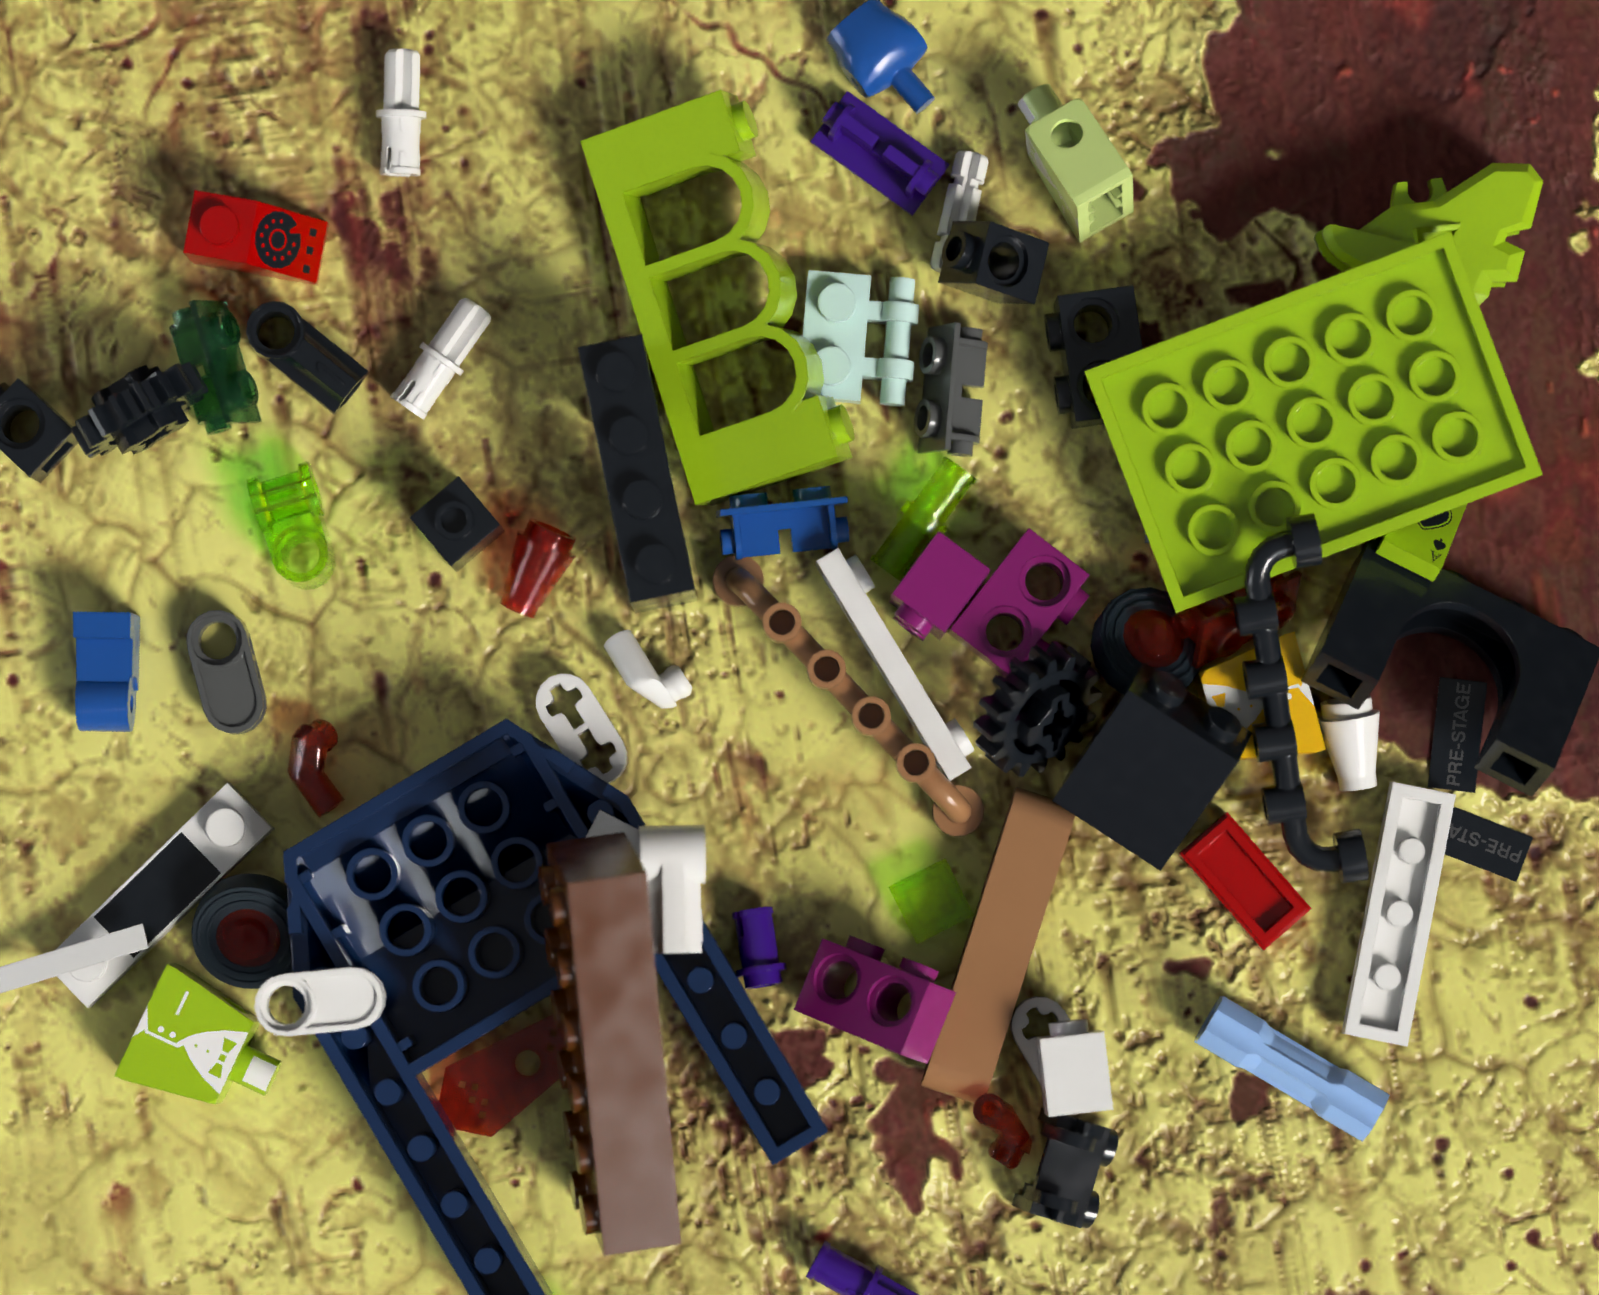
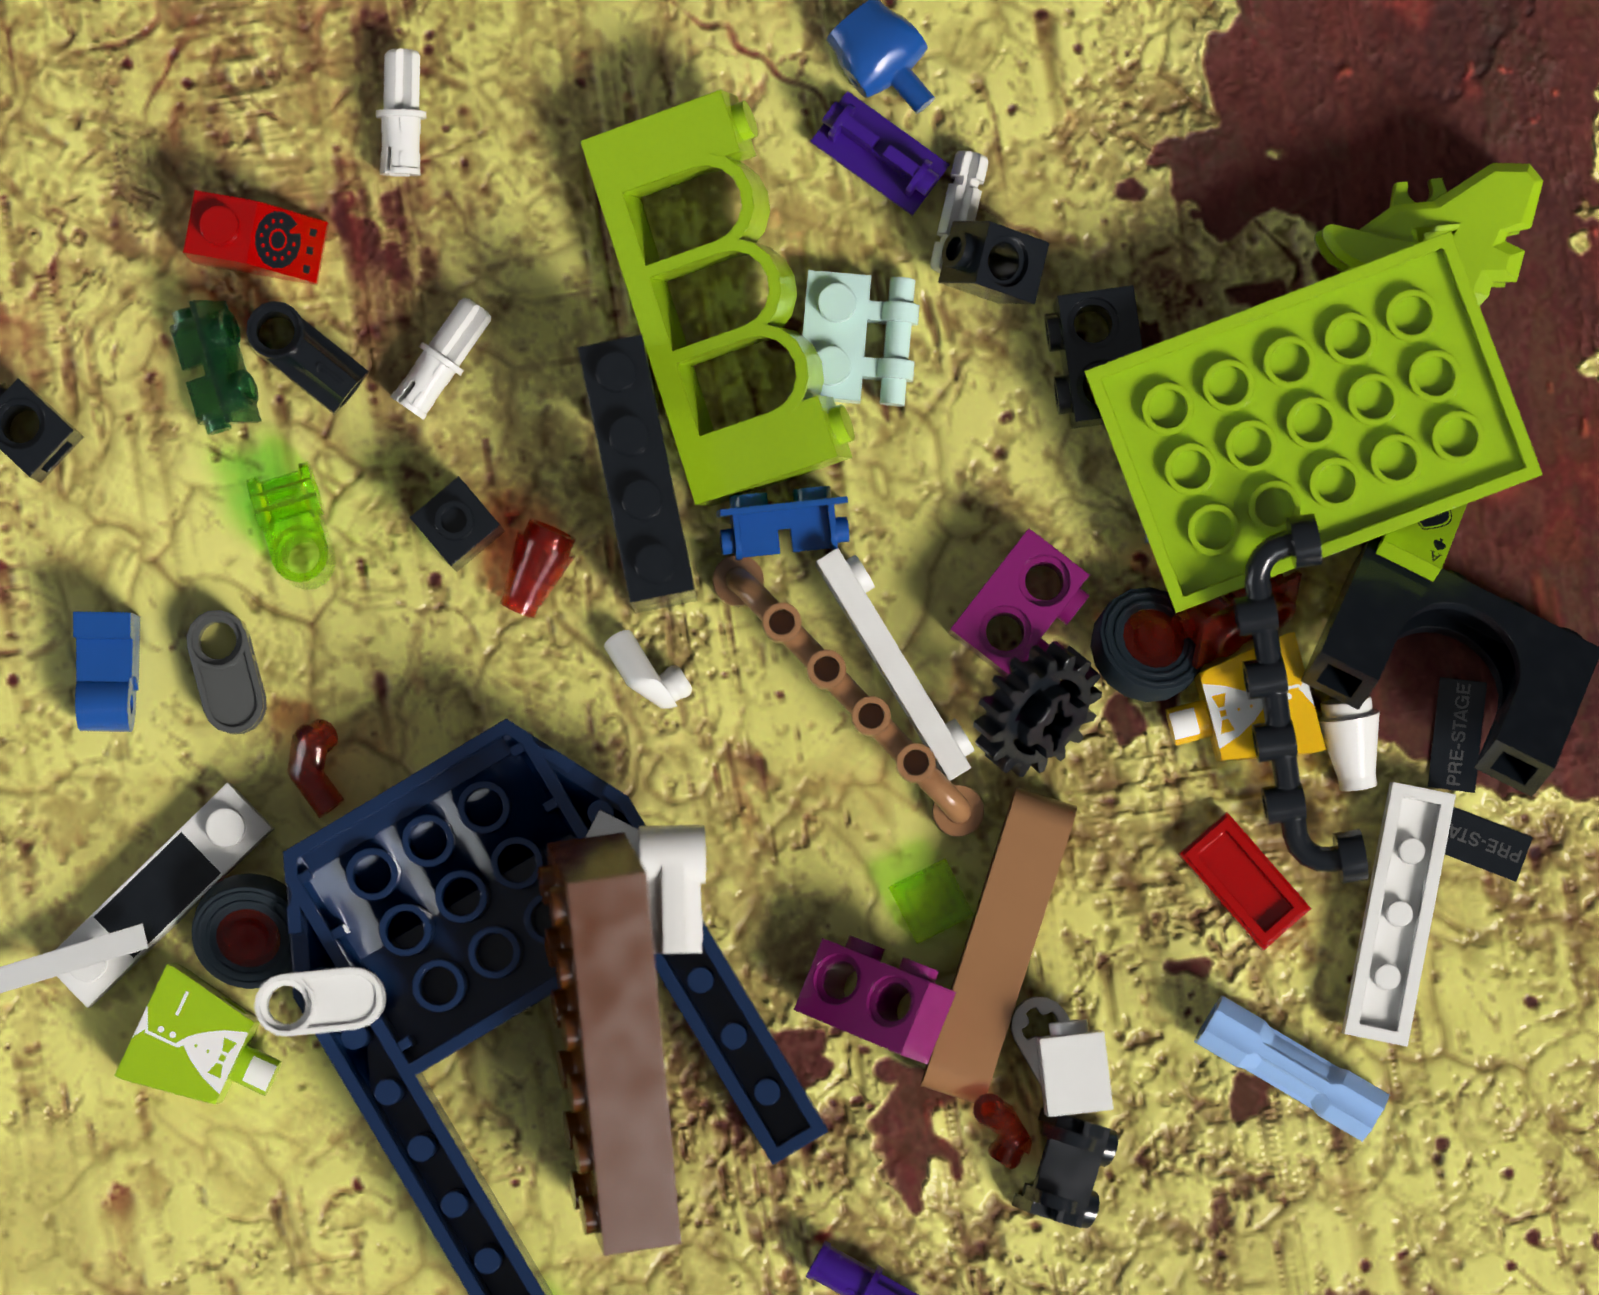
(139, 409): black gear -> none
(499, 1079): clear red piece -> none
(595, 720): white beam -> none
(758, 948): dark purple pin -> none
(923, 518): clear neon green pin -> none
(937, 588): magenta brick -> none
(943, 419): dark grey hinge -> none
(1076, 162): yellowish green torso -> none
(1153, 765): black brick -> none

